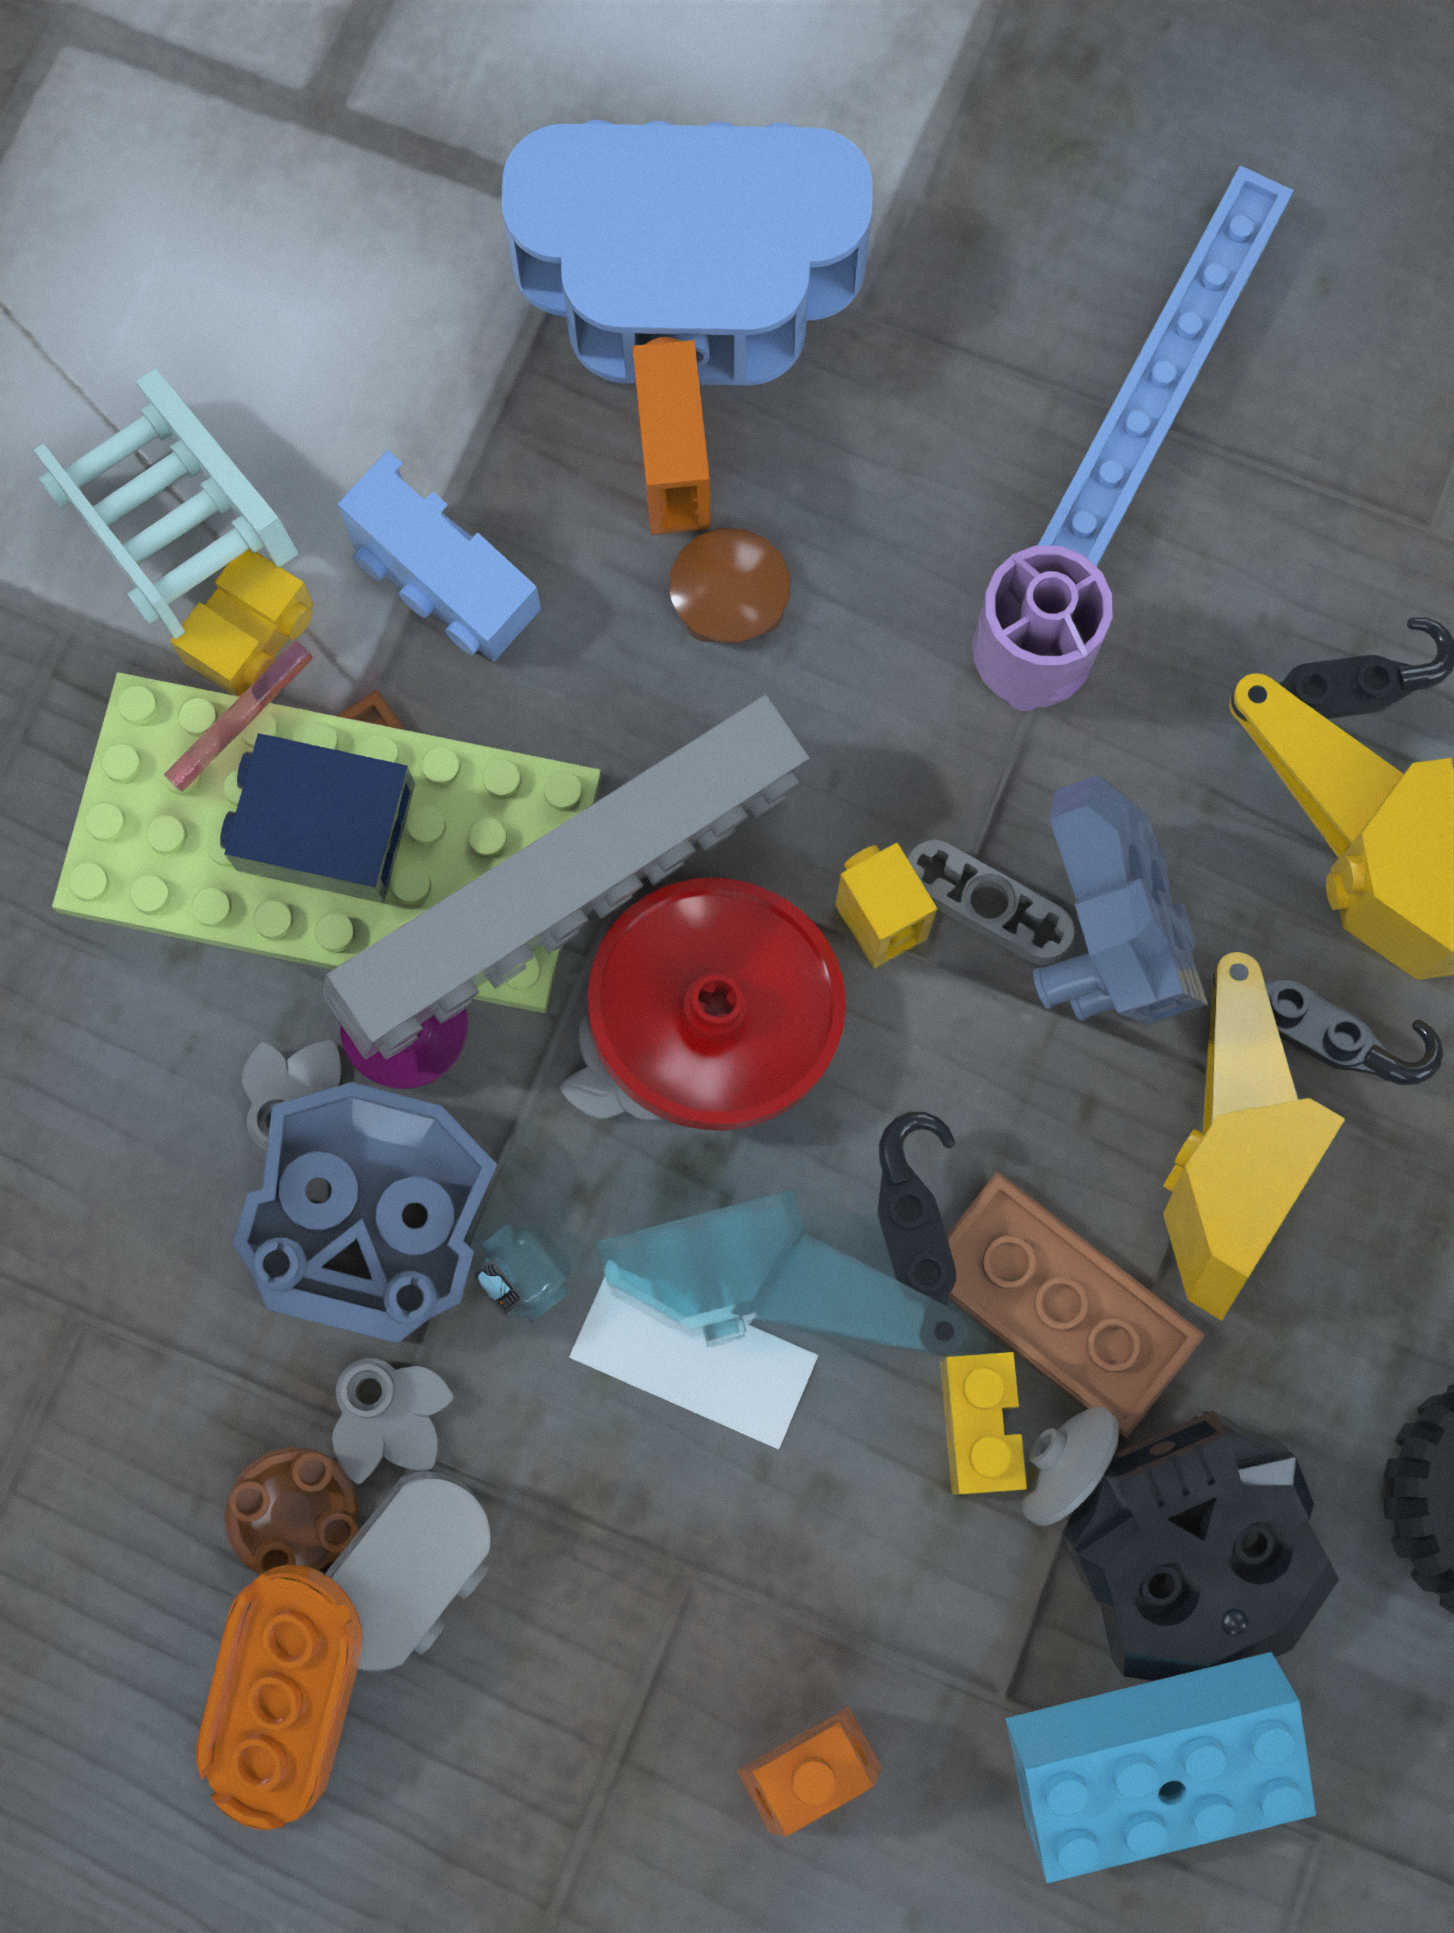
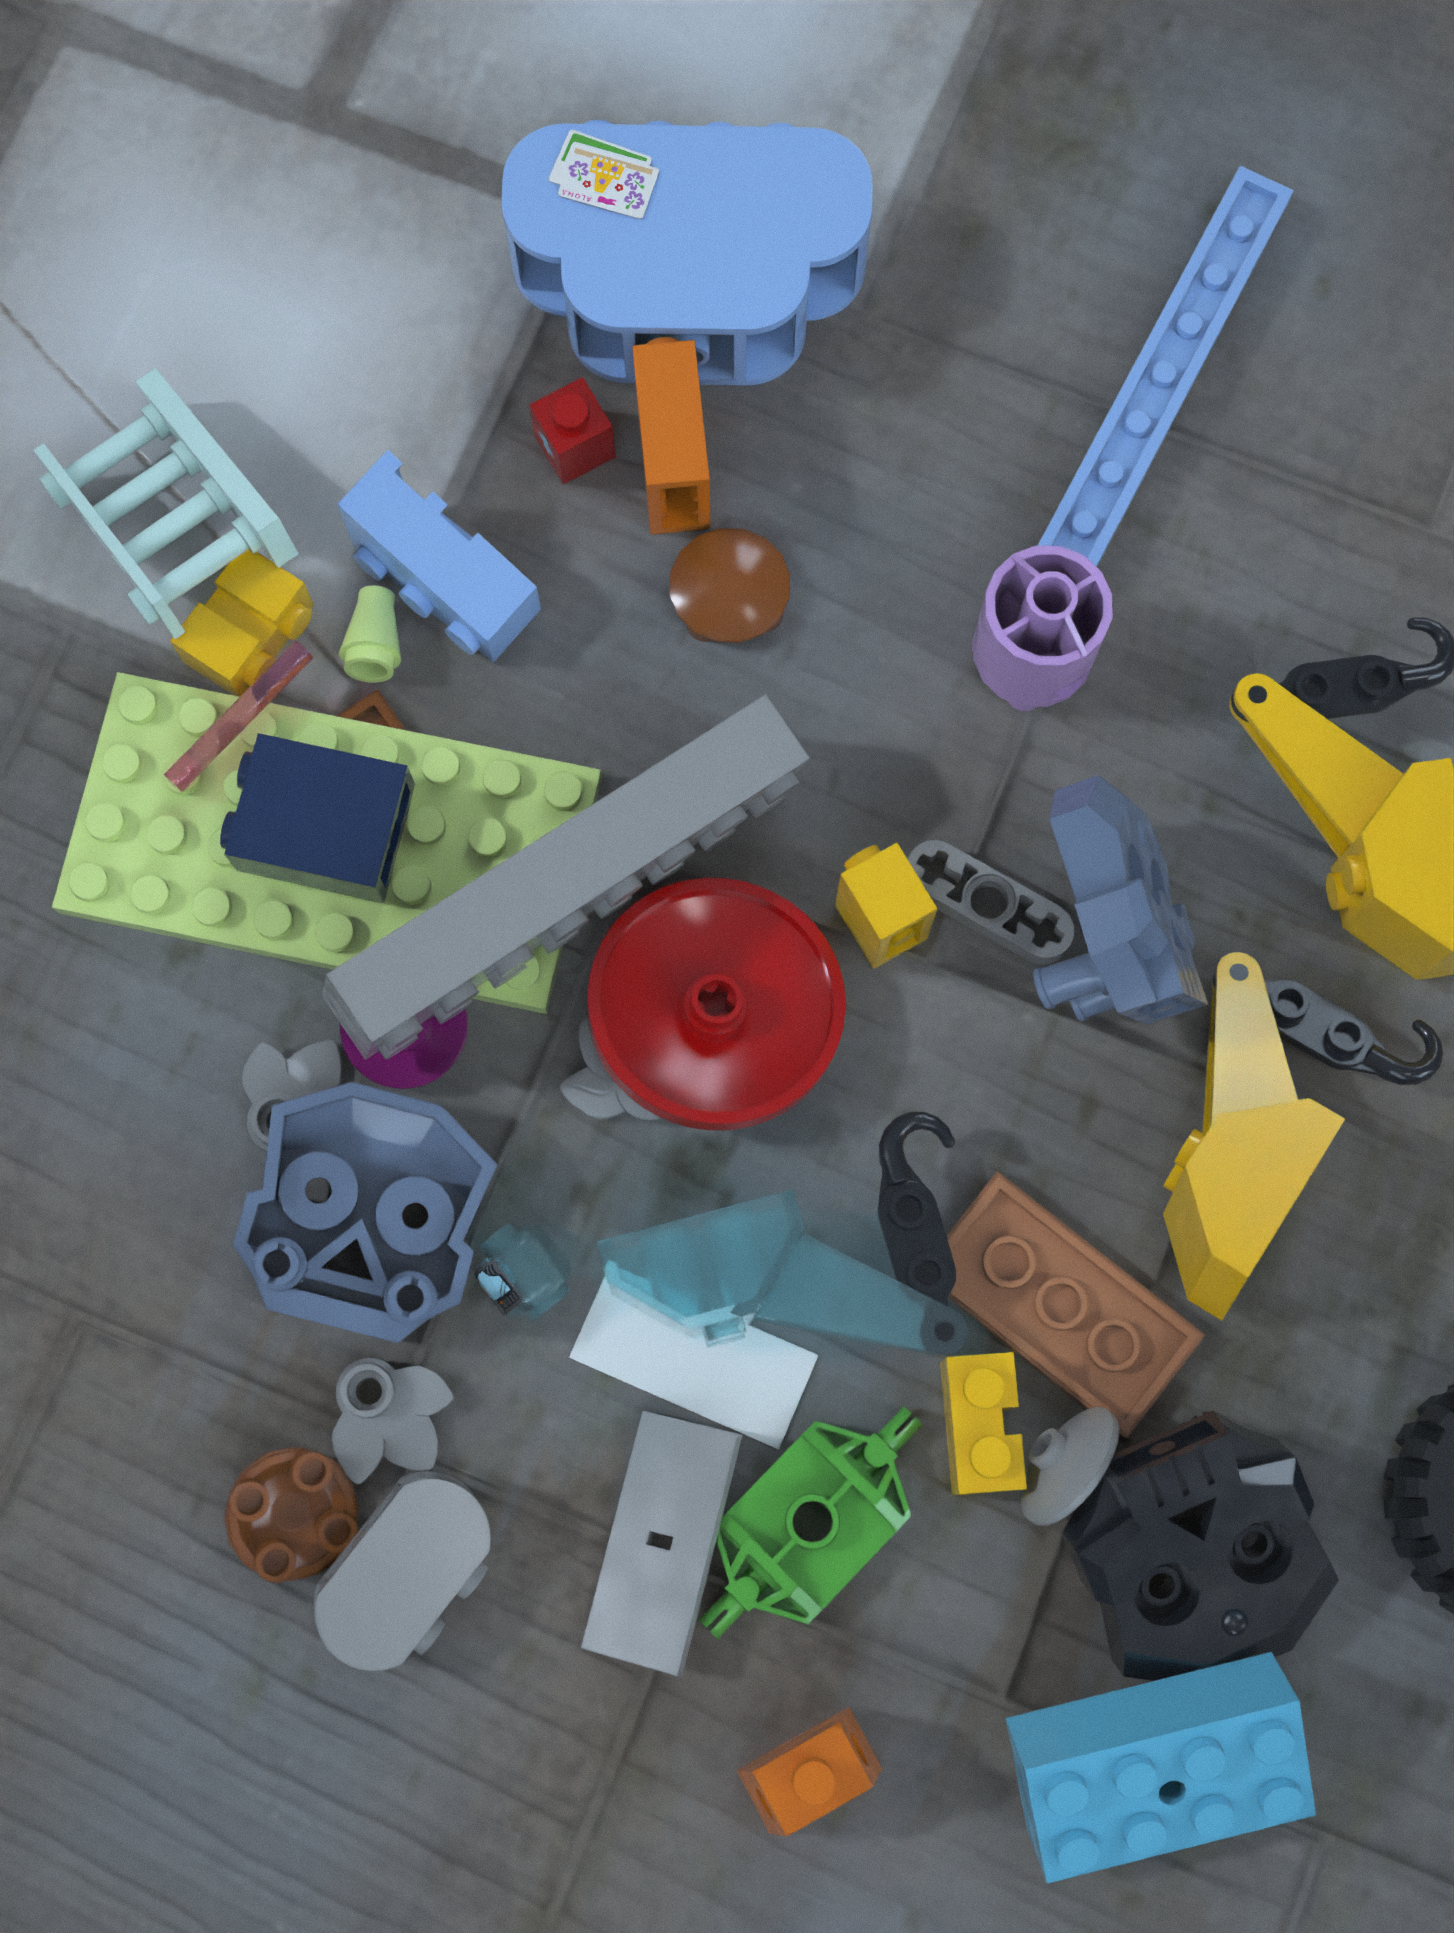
(279, 1696): orange tile -> none
(371, 640): none -> yellowish green cone
(572, 430): none -> red brick
(604, 175): none -> white sticker
(653, 1594): none -> light grey piece
(757, 1539): none -> bright green plate

